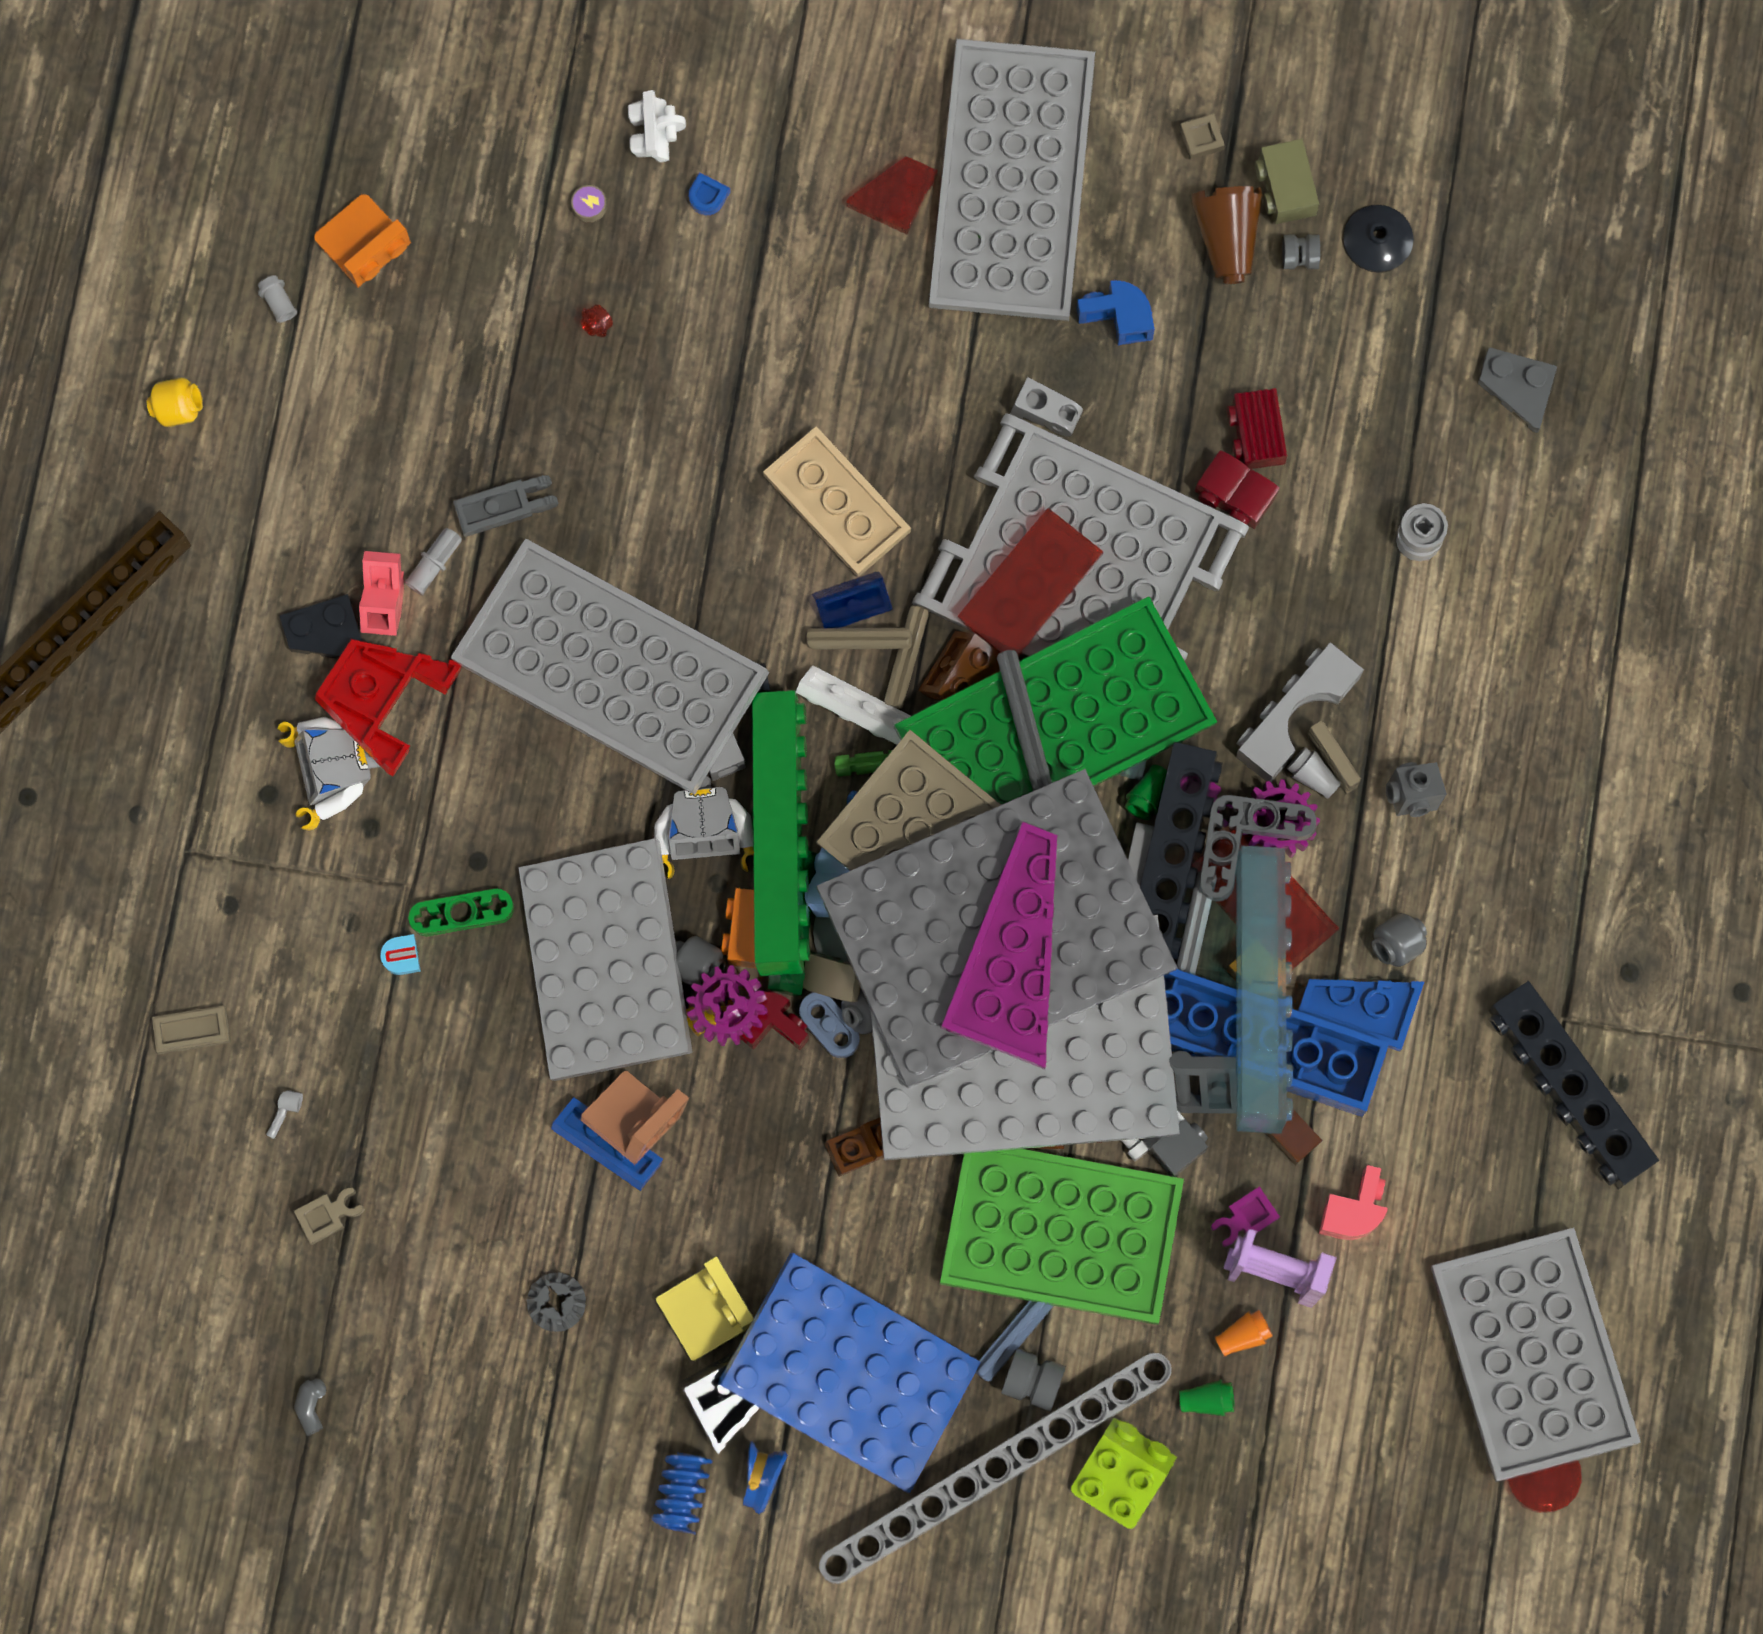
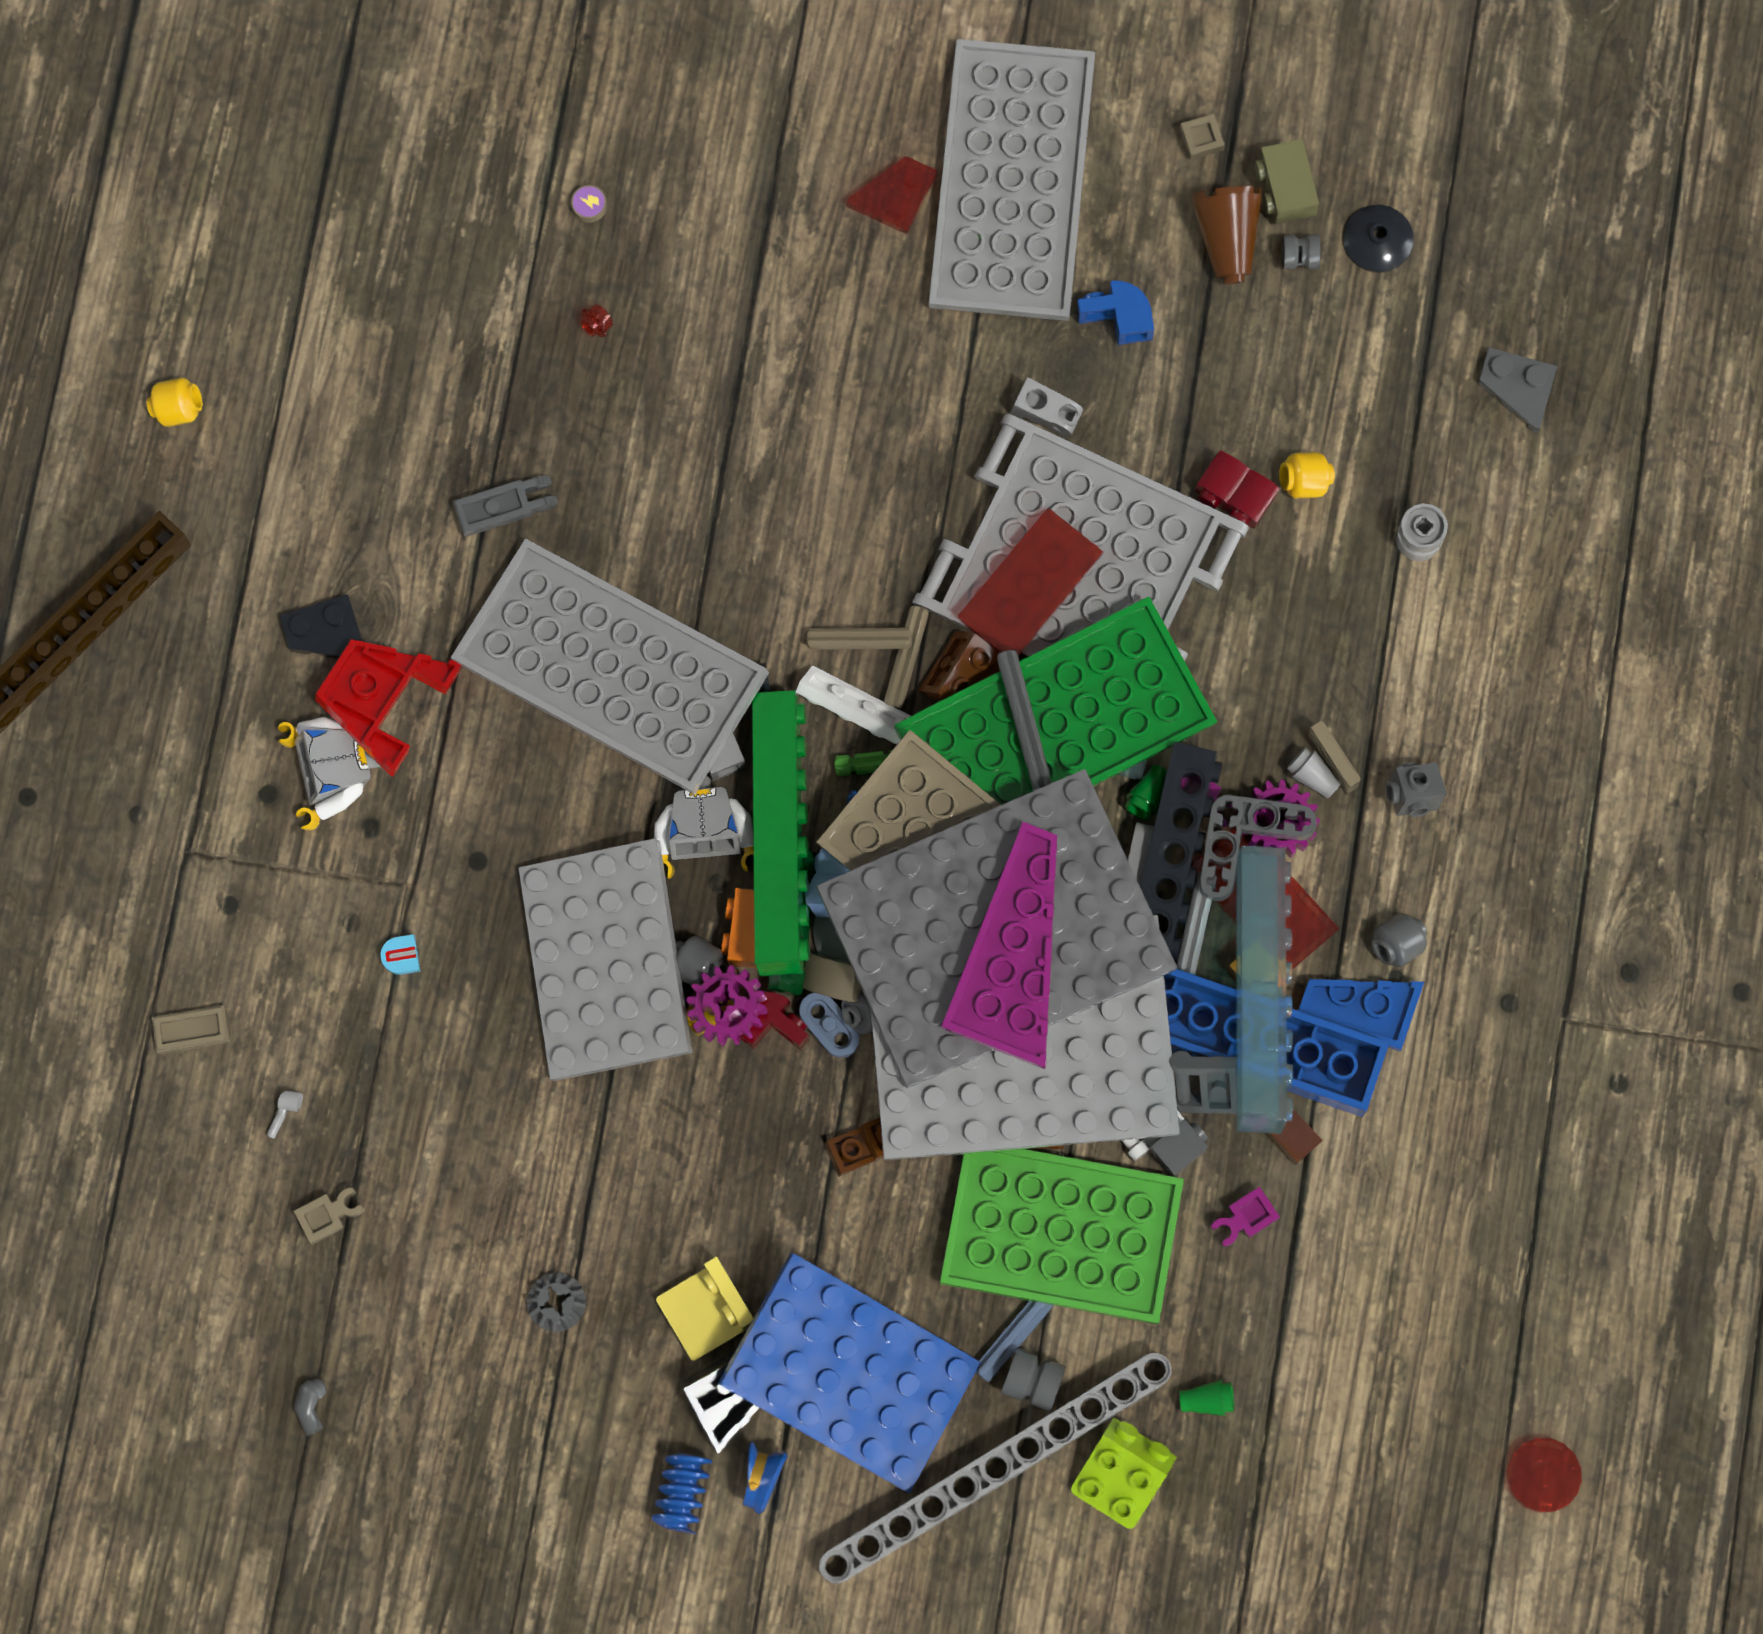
(277, 299): light grey pin -> none
(362, 239): orange bracket -> none
(382, 593): coral brick -> none
(433, 561): light grey axle -> none
(449, 902): green beam -> none
(579, 1134): blue plate -> none
(633, 1116): nougat bracket -> none
(659, 126): white hips -> none
(707, 195): blue tile -> none
(837, 501): tan plate -> none
(852, 601): clear blue slope -> none
(1245, 1333): orange cone -> none
(1258, 429): dark red brick -> none
(1306, 475): none -> yellow head
(1307, 1278): lavender fence -> none
(1327, 679): light grey arch -> none
(1353, 1218): coral brick -> none
(1527, 1004): black brick -> none
(1535, 1355): light grey plate -> none

